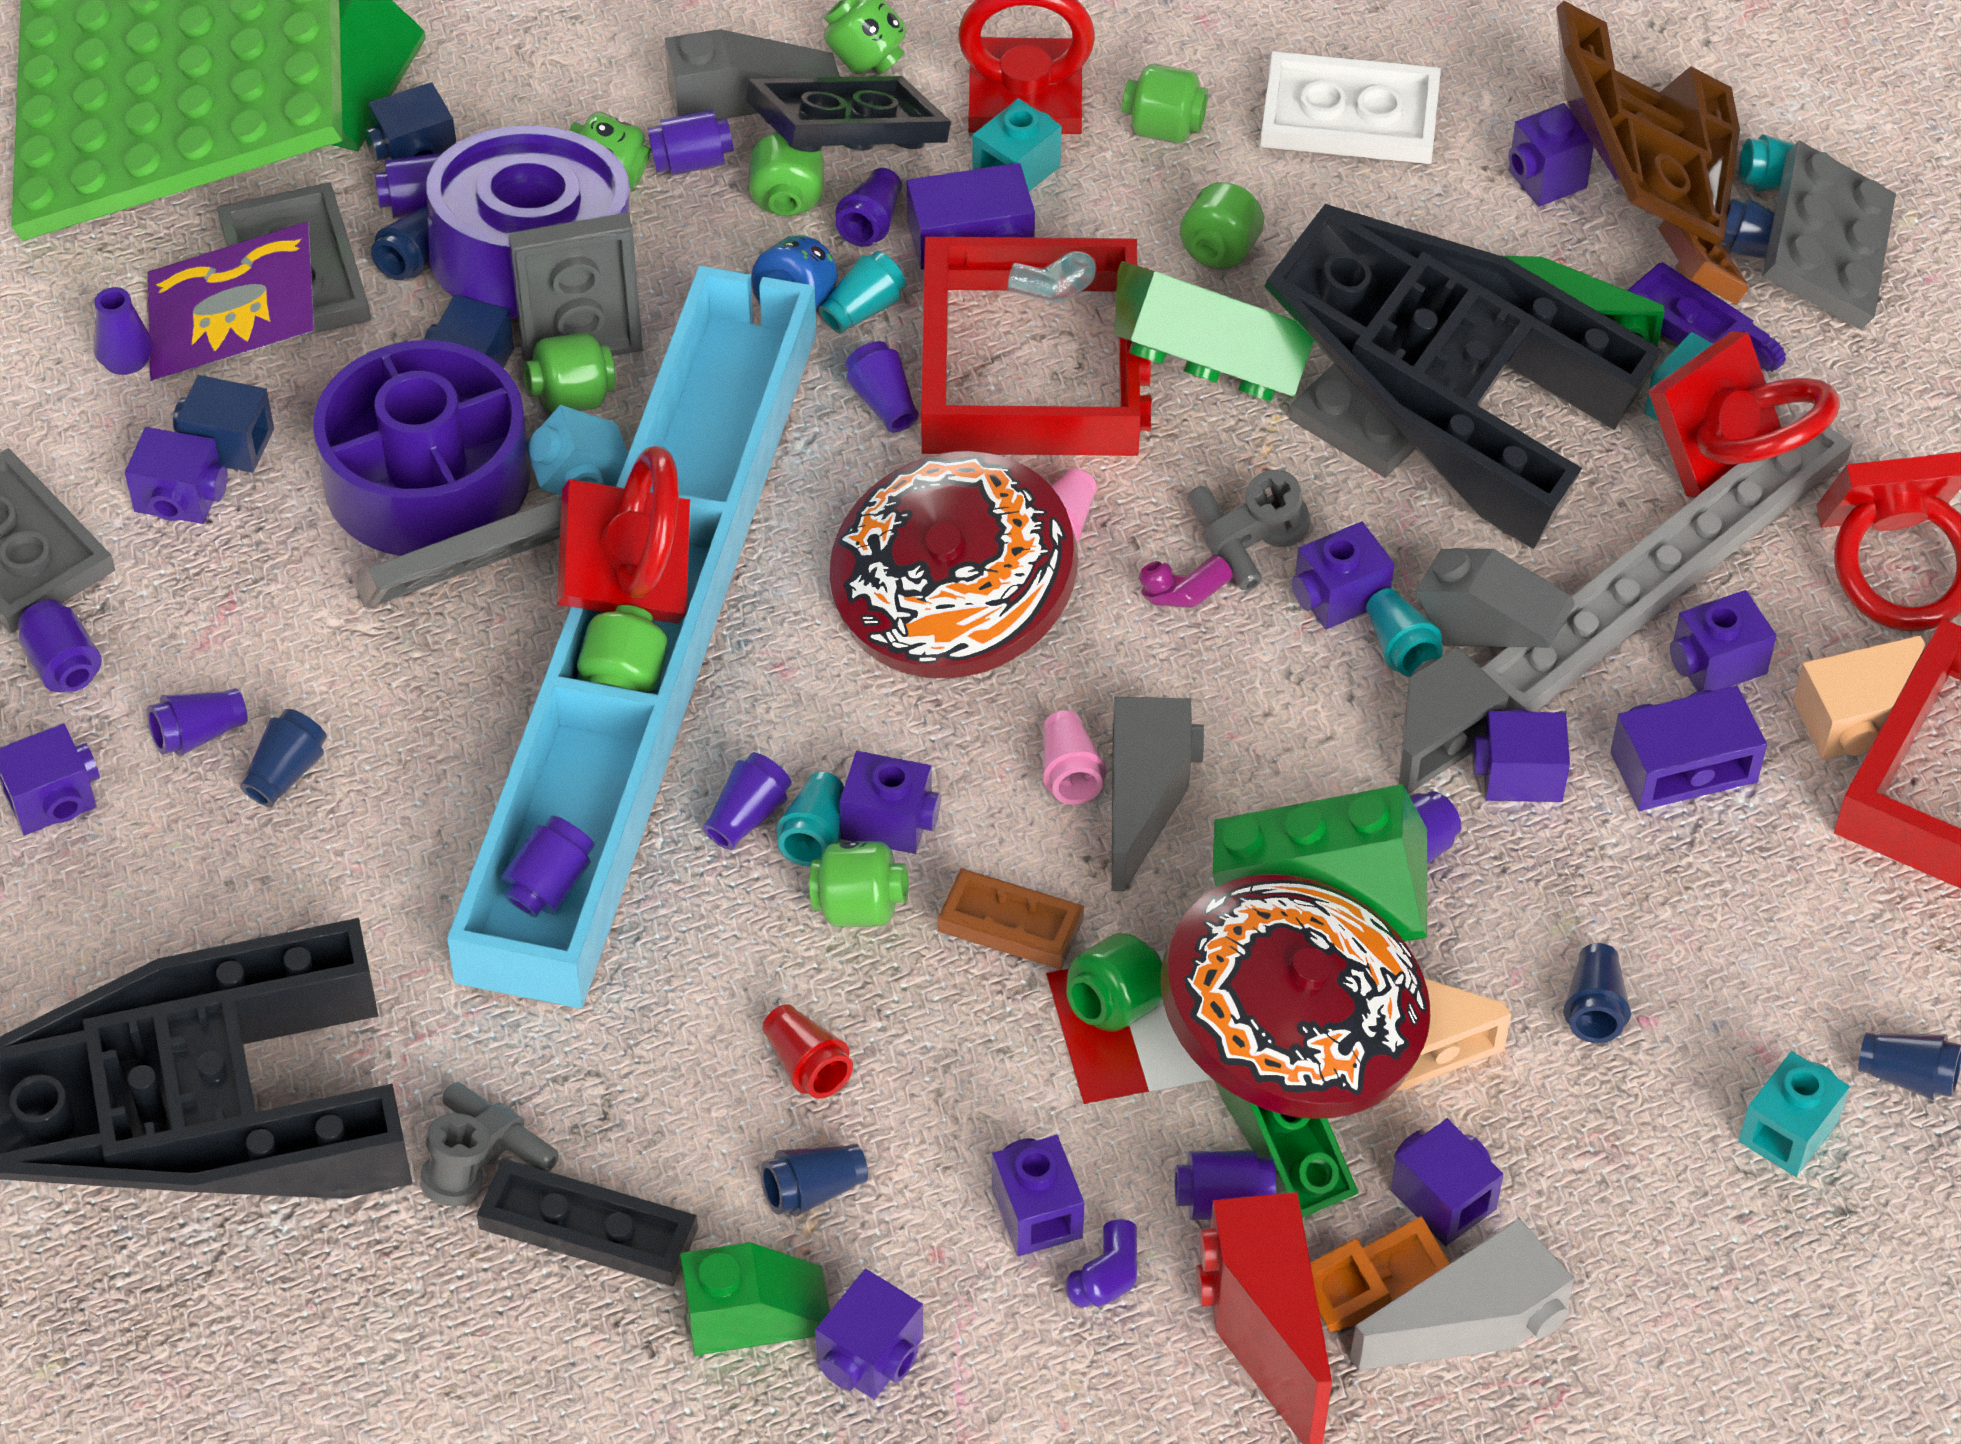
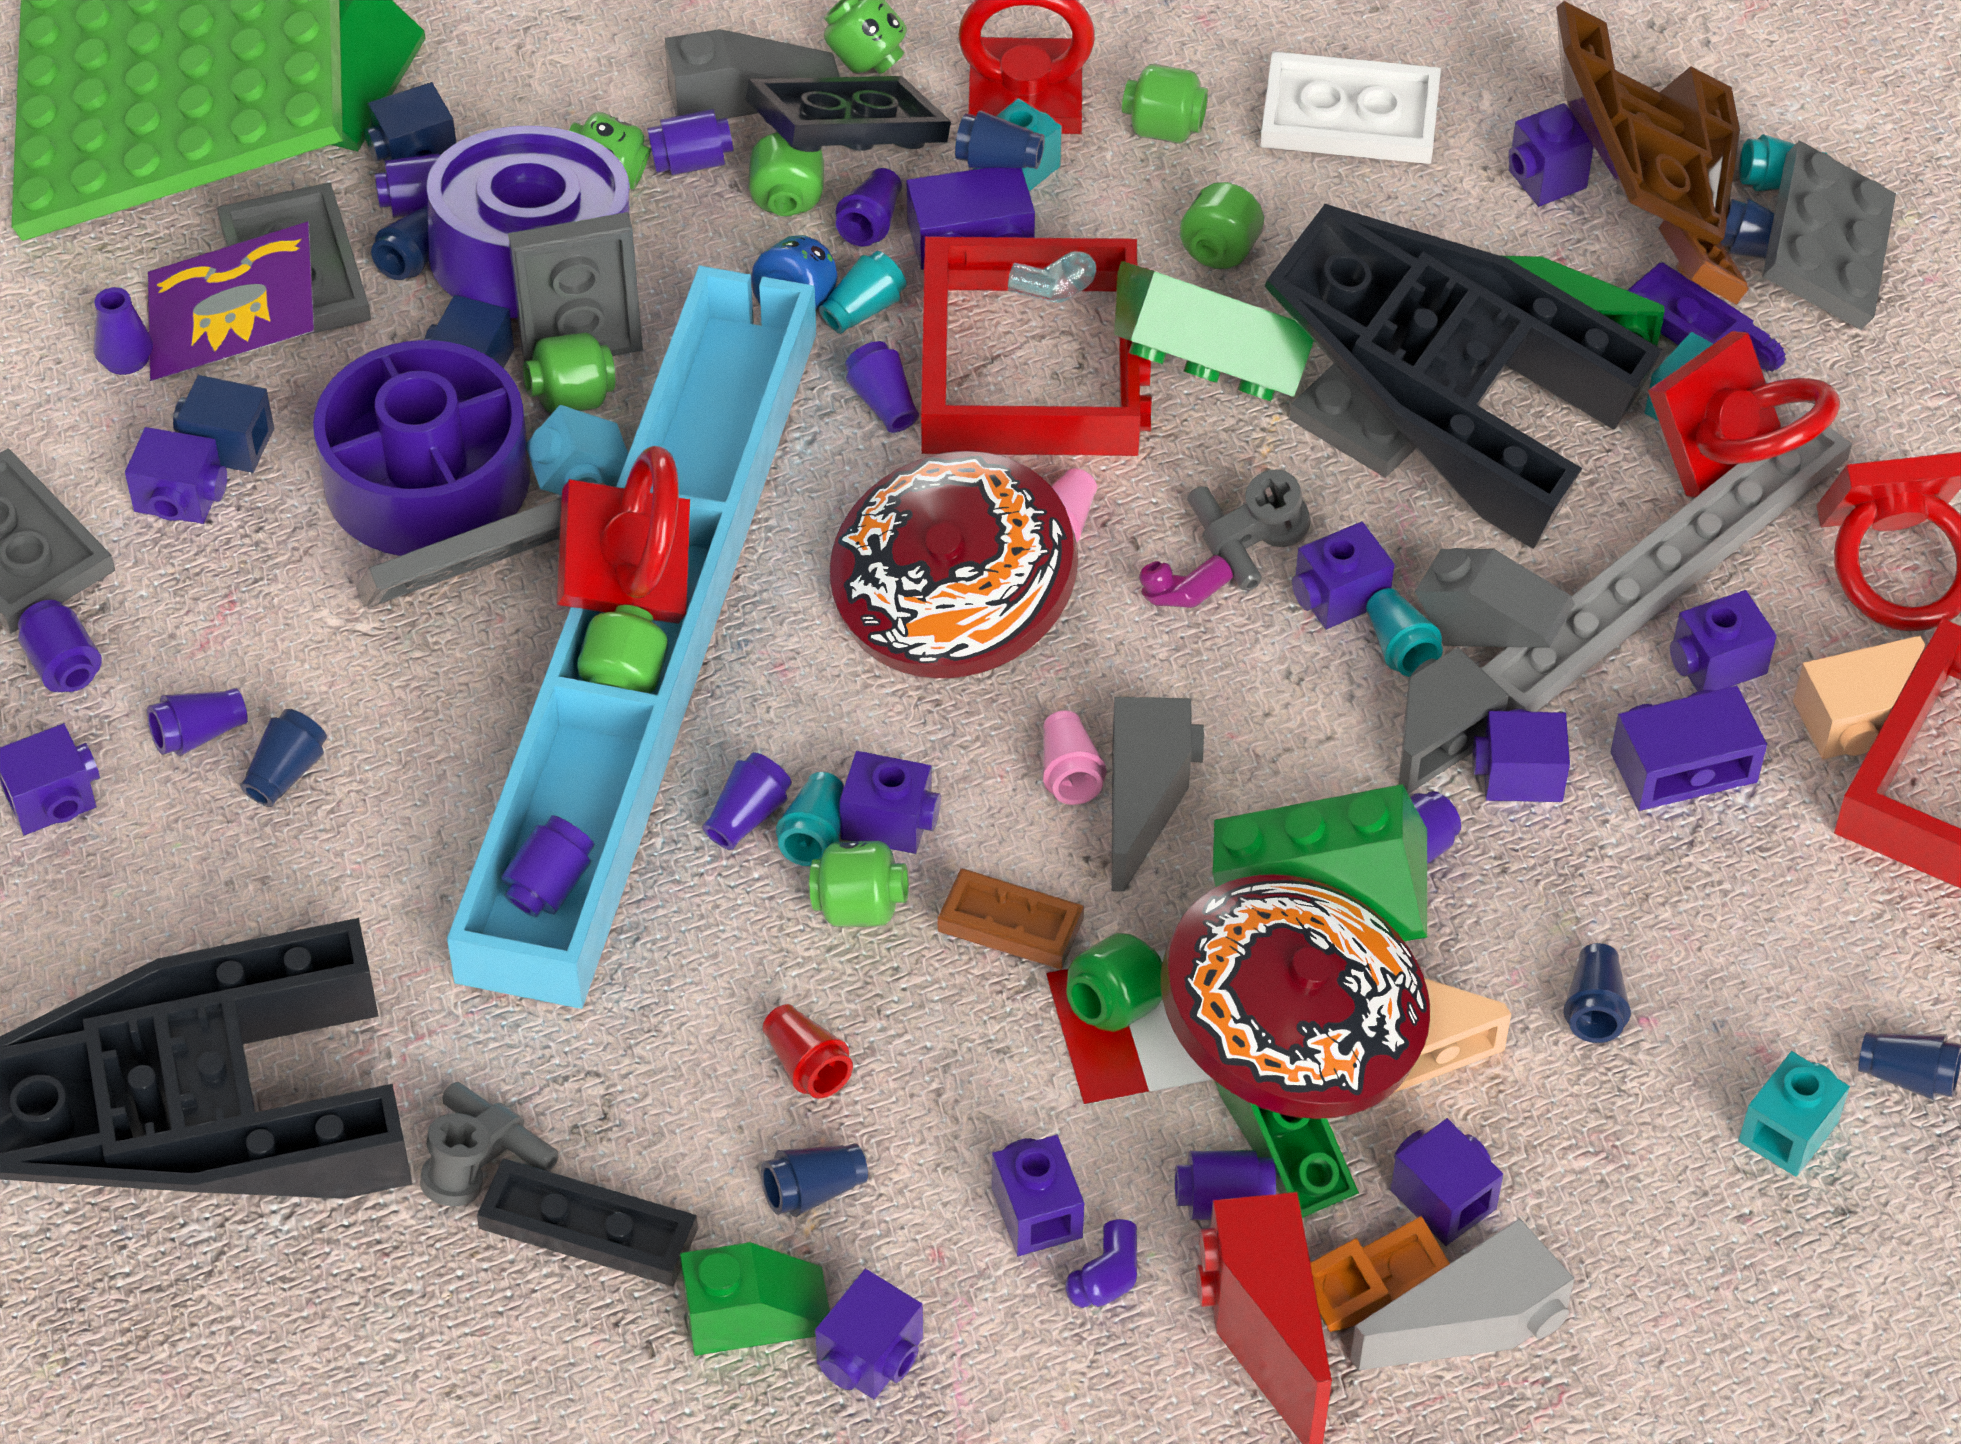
(997, 143): none -> dark blue cone

